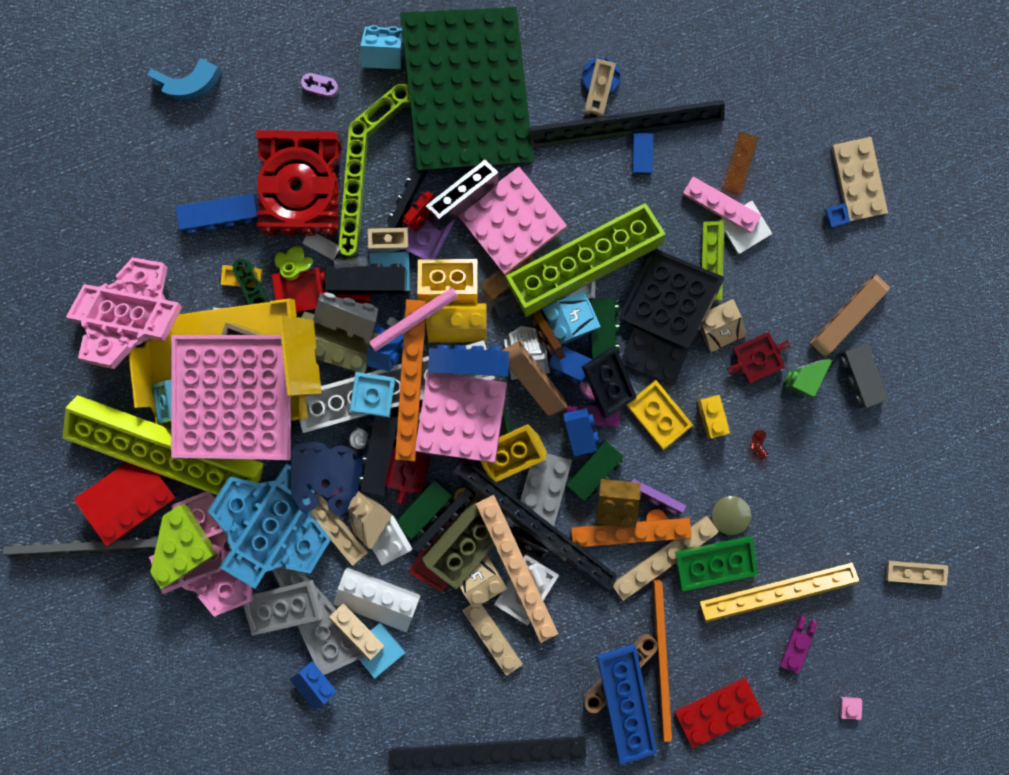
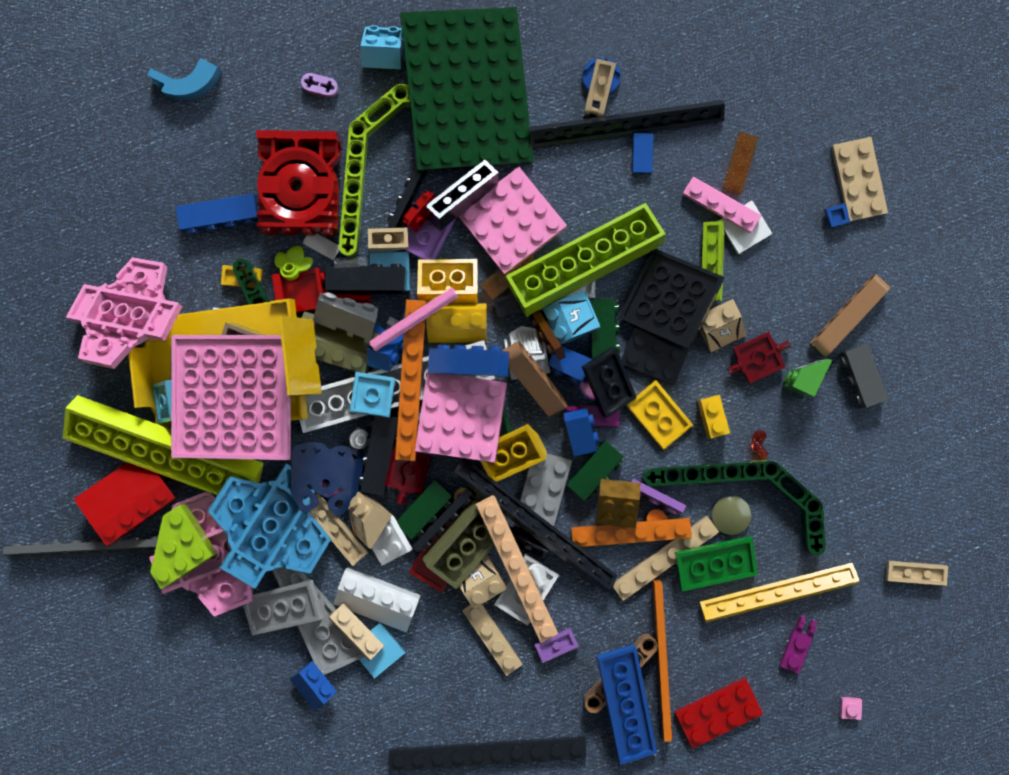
(557, 645): none -> medium lavender plate
(759, 473): none -> dark green beam

